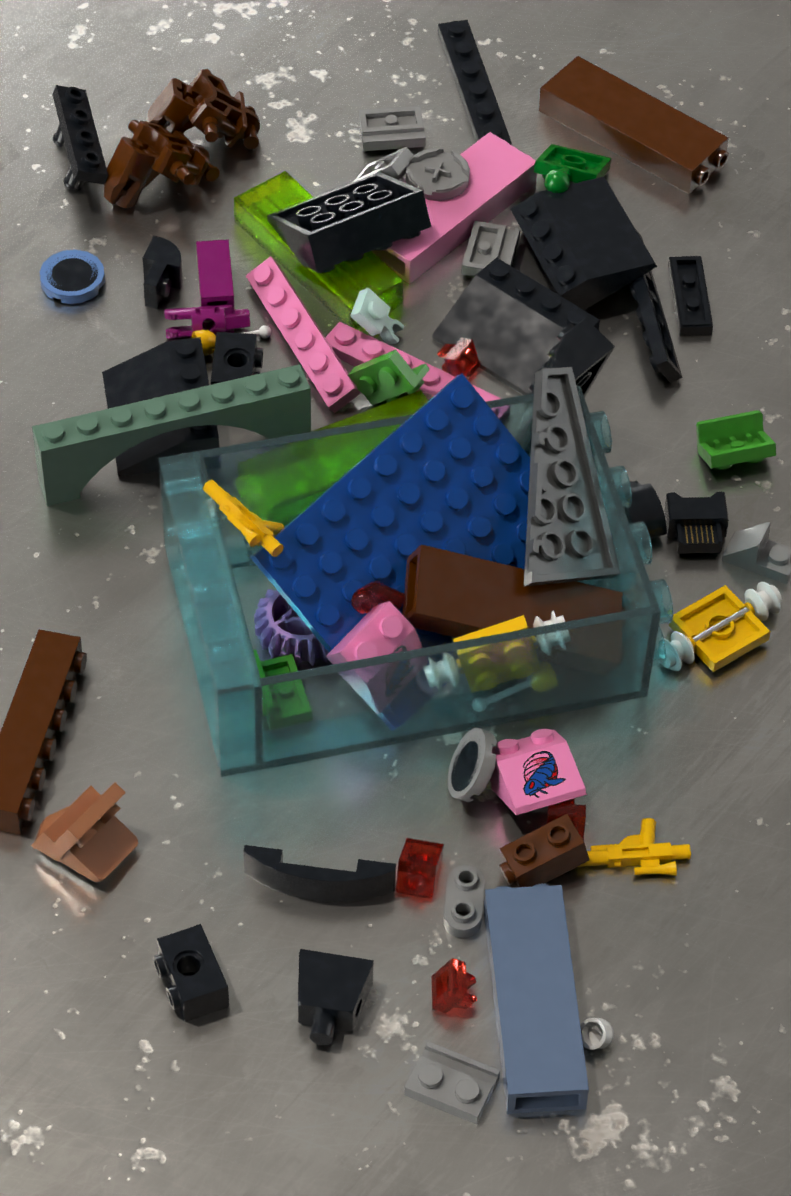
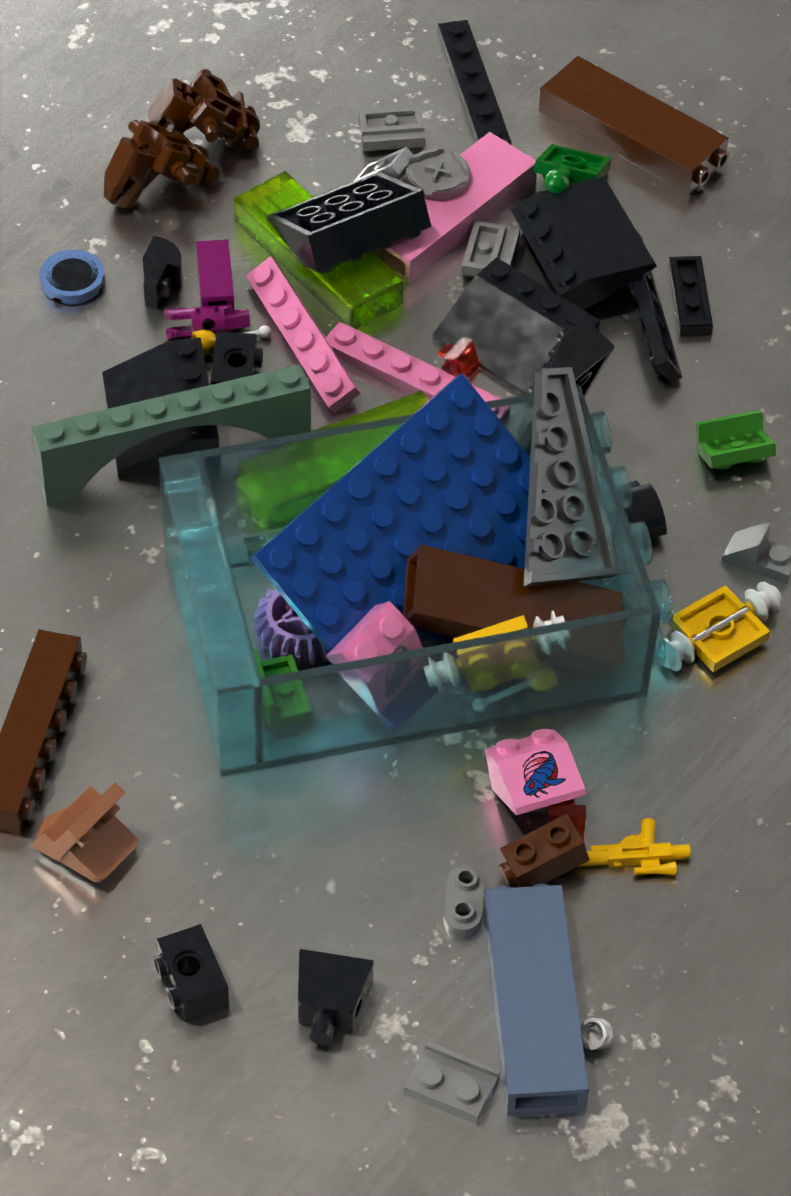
(80, 138): black plate -> none
(252, 527): yellow piece -> none
(318, 883): black slope -> none
(373, 316): light aqua plate -> none
(374, 594): clear red arm -> none
(387, 377): bright green bracket -> none
(418, 868): clear red bracket -> none
(451, 987): clear red tile -> none
(472, 765): light grey tile -> none
(696, 522): black piece -> none

